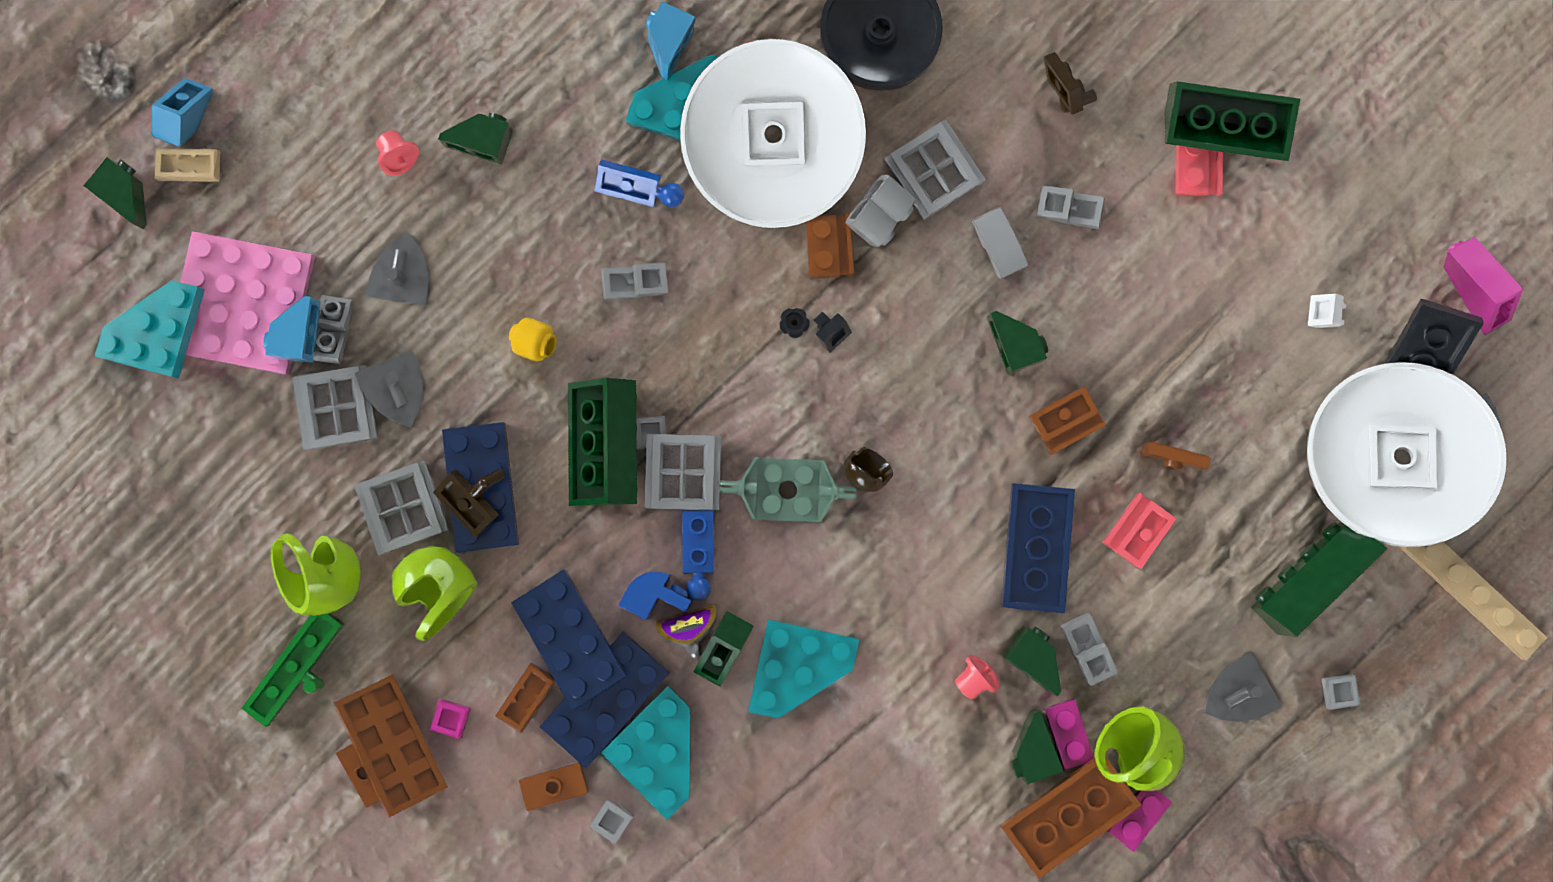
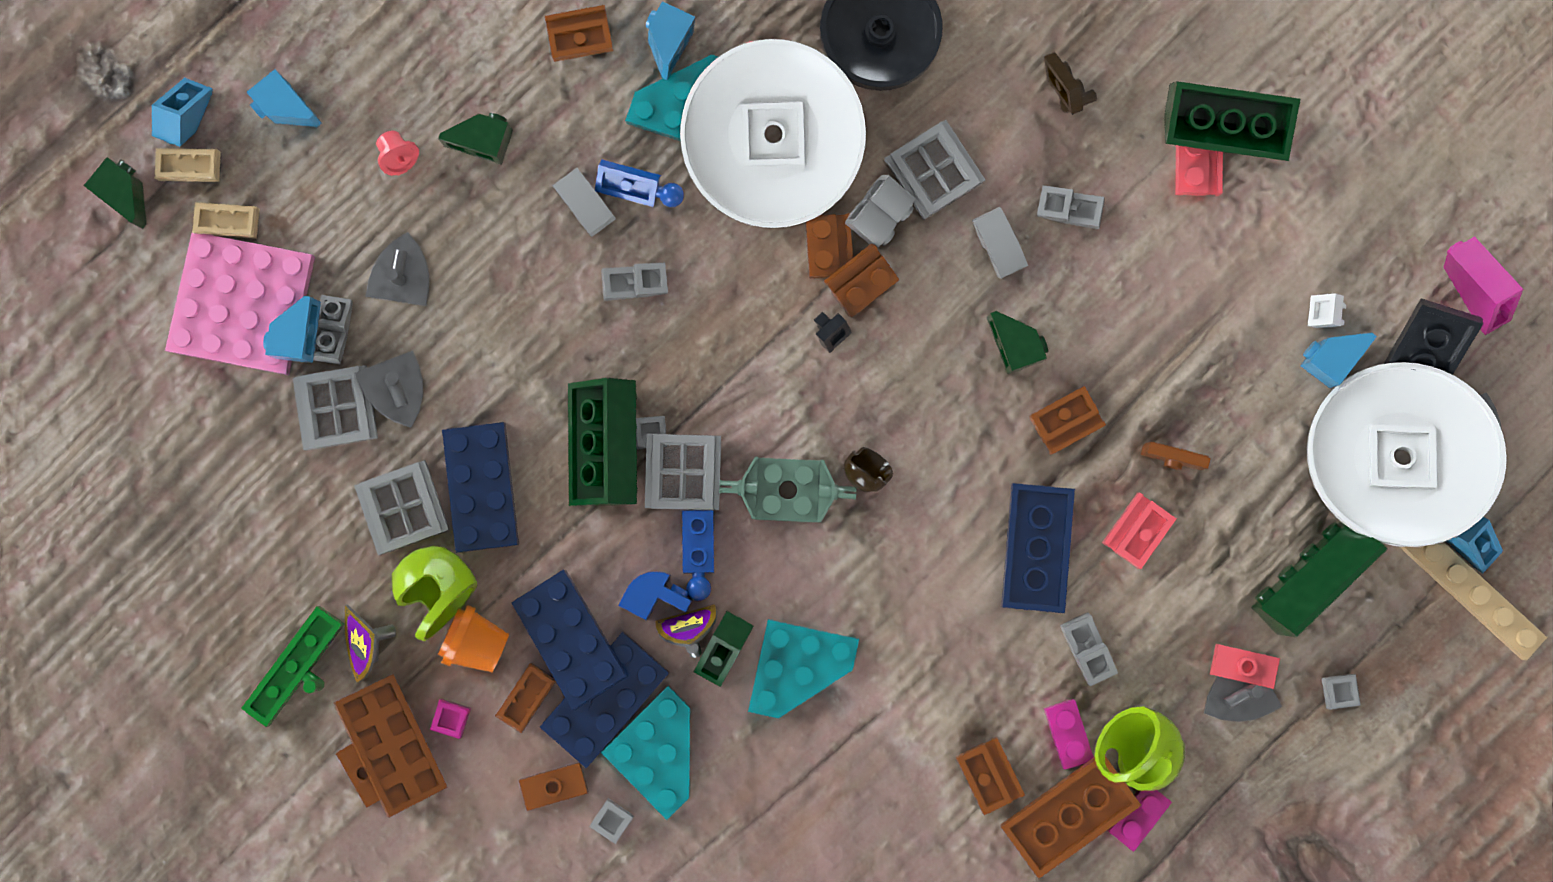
(154, 331): teal plate -> none
(226, 220): none -> tan plate
(280, 102): none -> dark azure slope
(327, 577): lime piece -> none
(363, 643): none -> shield
(467, 500): dark brown plate -> none
(473, 641): none -> orange piece
(532, 339): yellow head -> none
(579, 33): none -> dark orange plate
(584, 202): none -> light grey slope
(802, 322): black plate -> none
(861, 280): none -> dark orange plate
(977, 678): coral piece -> none
(990, 776): none -> dark orange plate
(1034, 751): dark green slope -> none
(1035, 658): dark green slope -> none
(1244, 666): none -> coral plate
(1335, 357): none -> dark azure slope
(1478, 545): none -> dark azure slope

